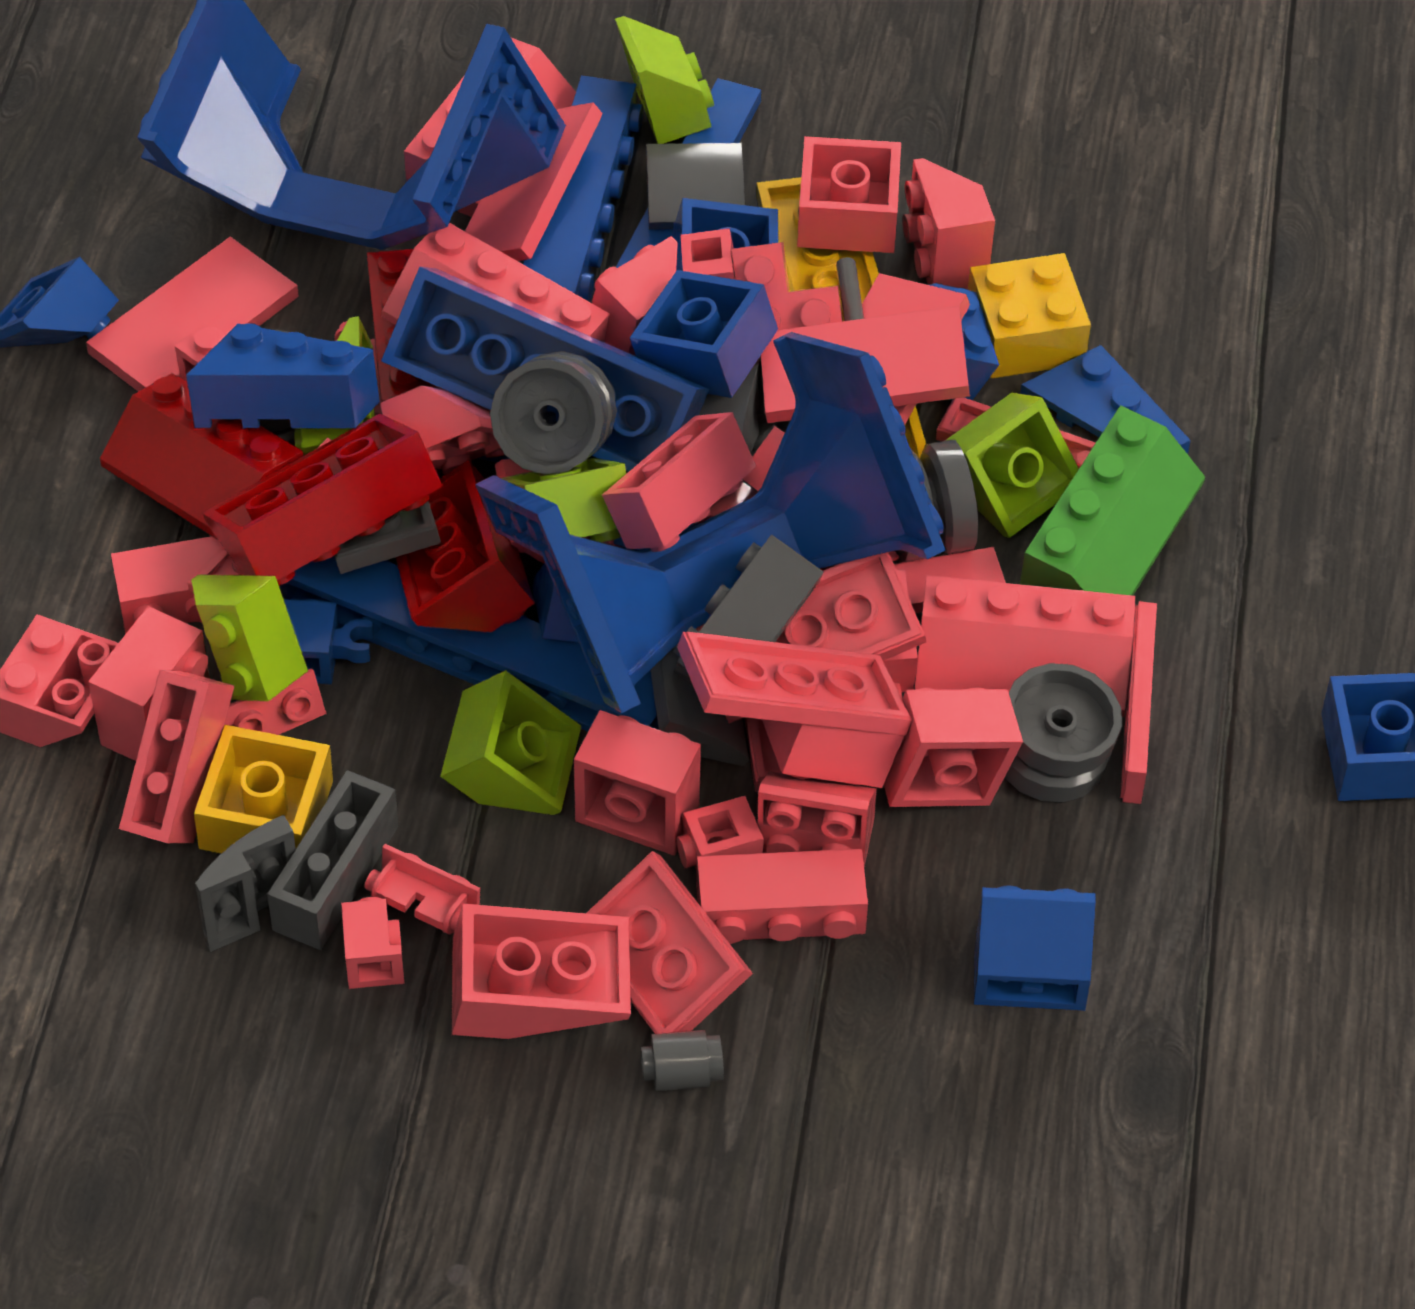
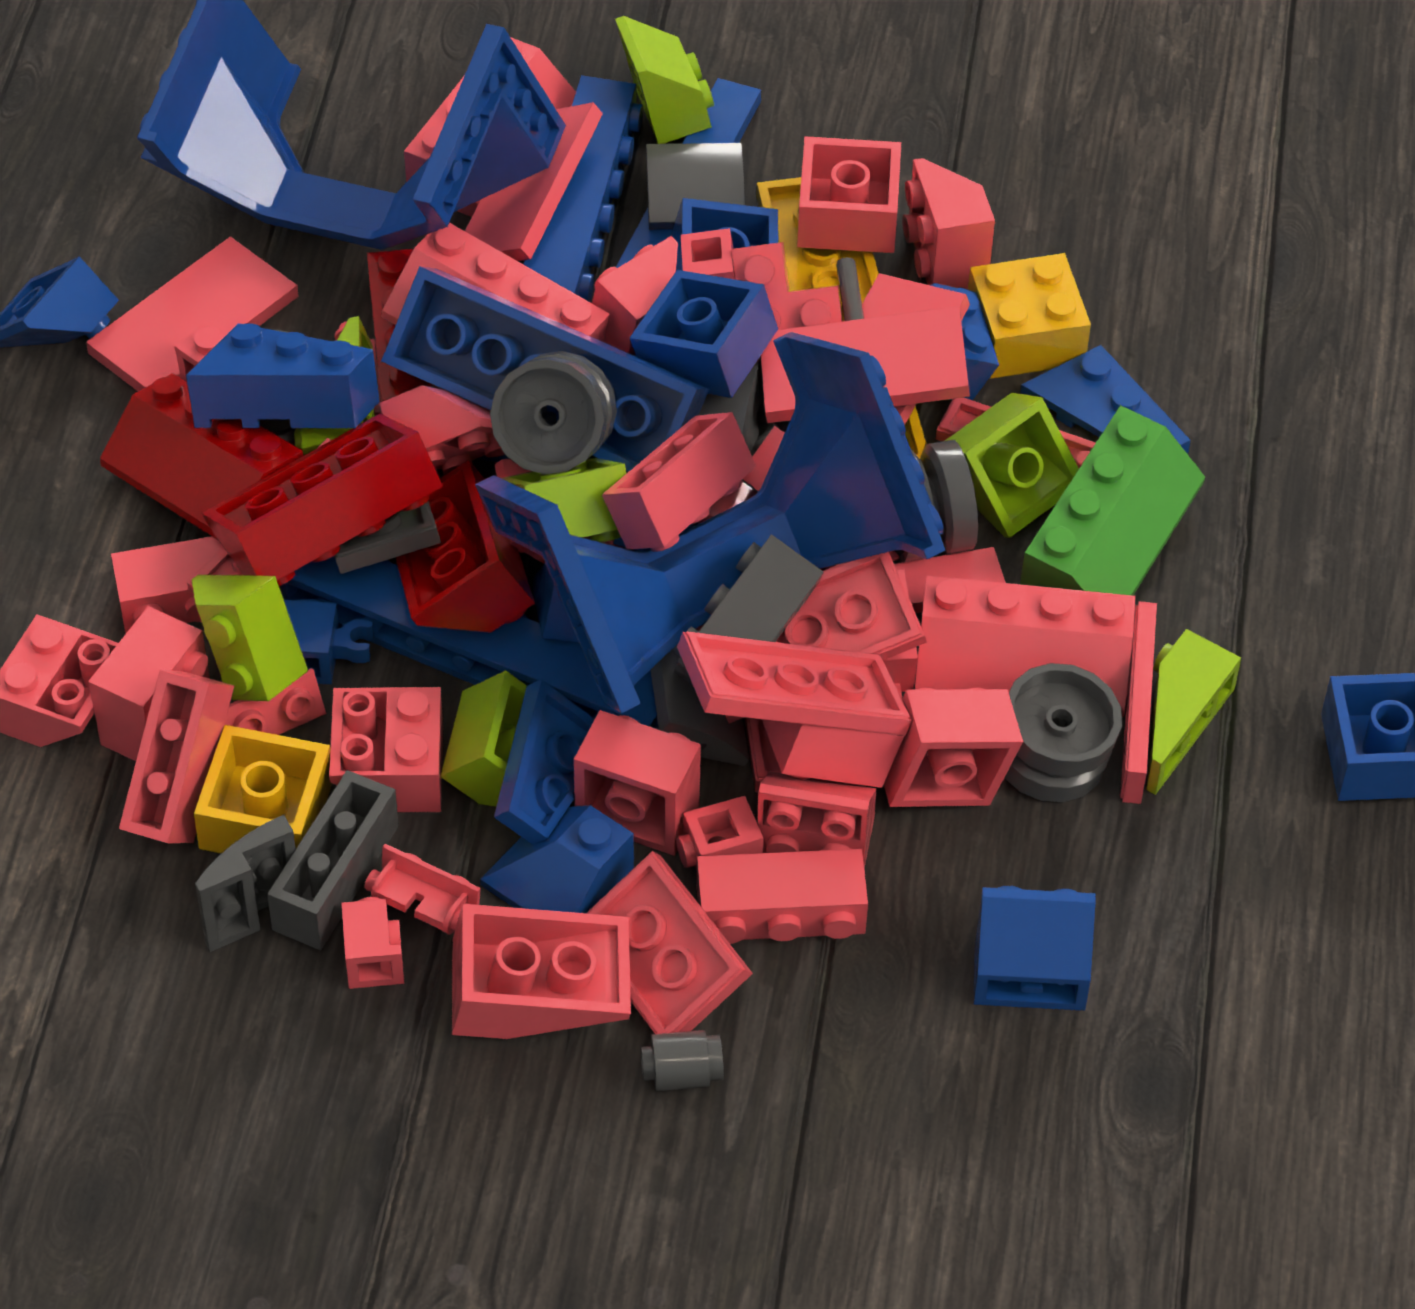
(391, 739): none -> coral slope
(541, 763): none -> blue wing
(568, 869): none -> blue slope
(1189, 691): none -> lime slope

